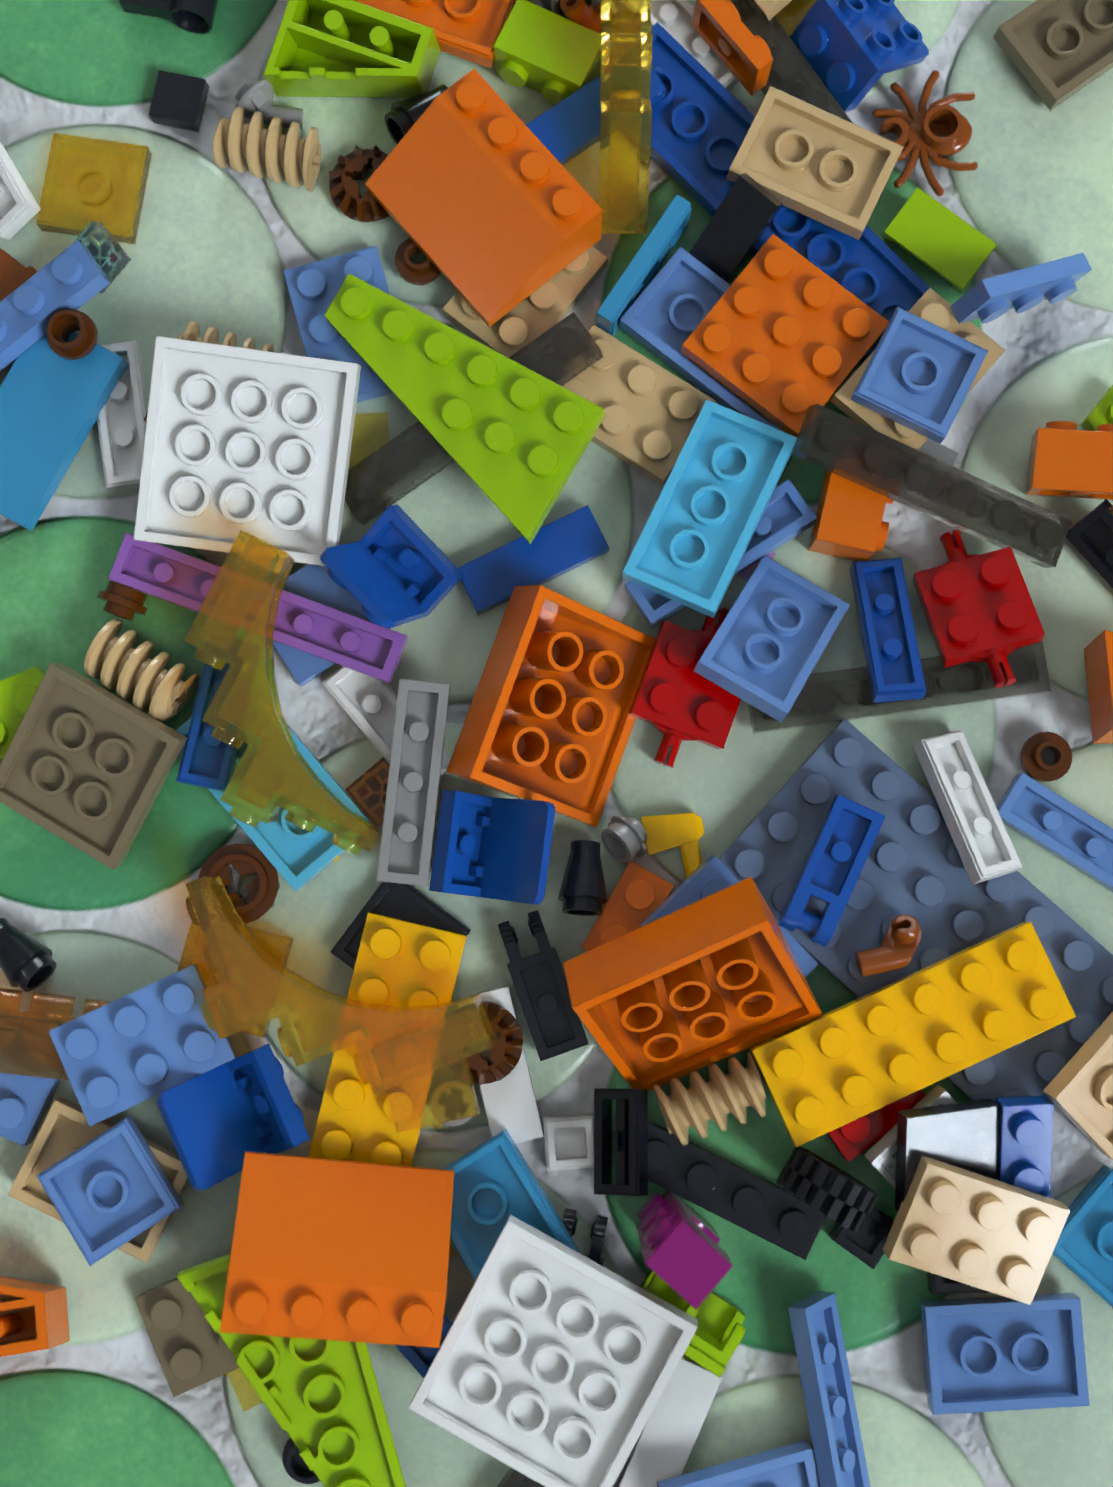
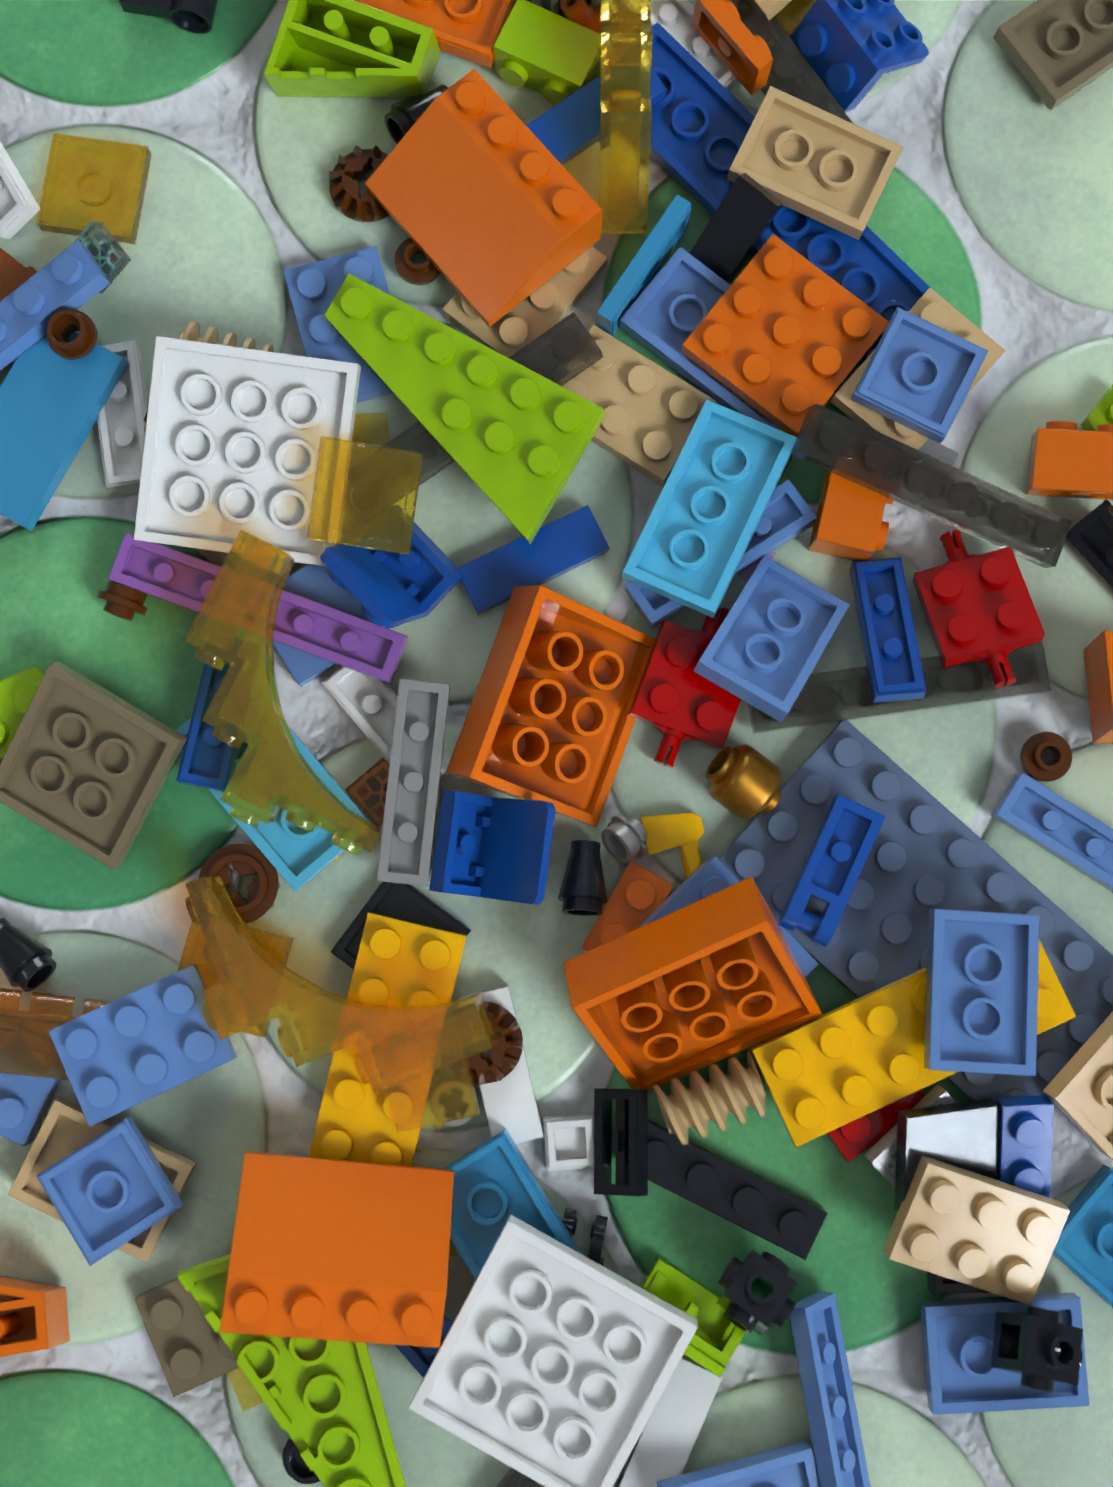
(136, 675): tan piece -> none
(179, 101): black tile -> none
(231, 1112): blue bracket -> none
(259, 97): light grey plate -> none
(268, 149): tan piece -> none
(364, 495): none -> clear yellow tile
(543, 992): black hinge -> none
(681, 1247): magenta arch -> none
(743, 1306): none -> black brick
(744, 781): none -> pearl gold head
(827, 1189): black tyre -> none
(871, 1239): black tile -> none
(895, 950): dark orange arm -> none
(928, 133): dark orange animal -> none
(940, 239): lime hinge -> none
(967, 806): white tile -> none
(982, 992): none -> medium blue plate
(1021, 289): medium blue plate -> none
(1037, 1348): none -> black brick

